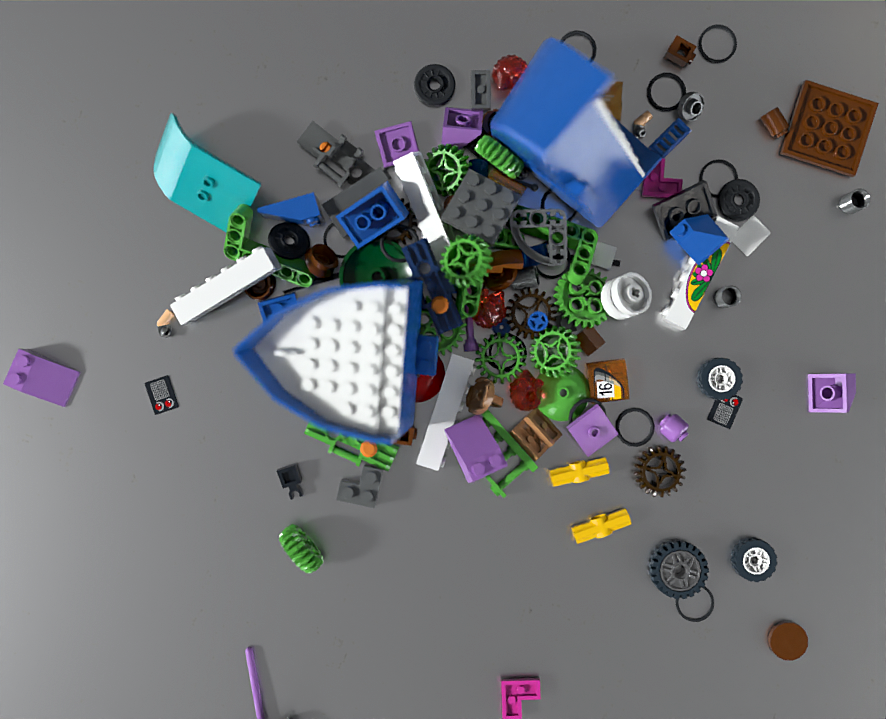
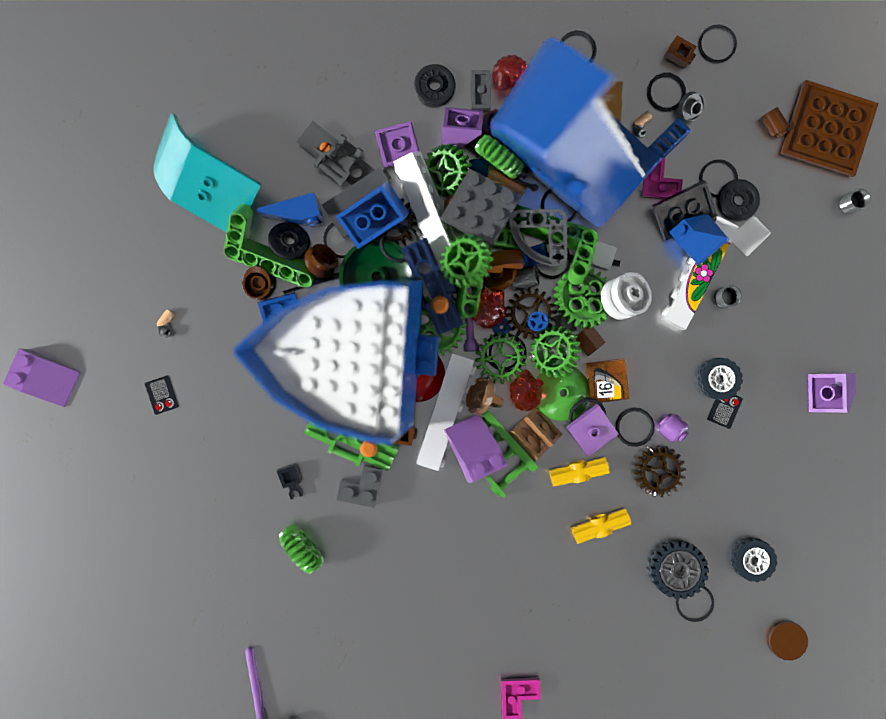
(226, 285): white brick -> none

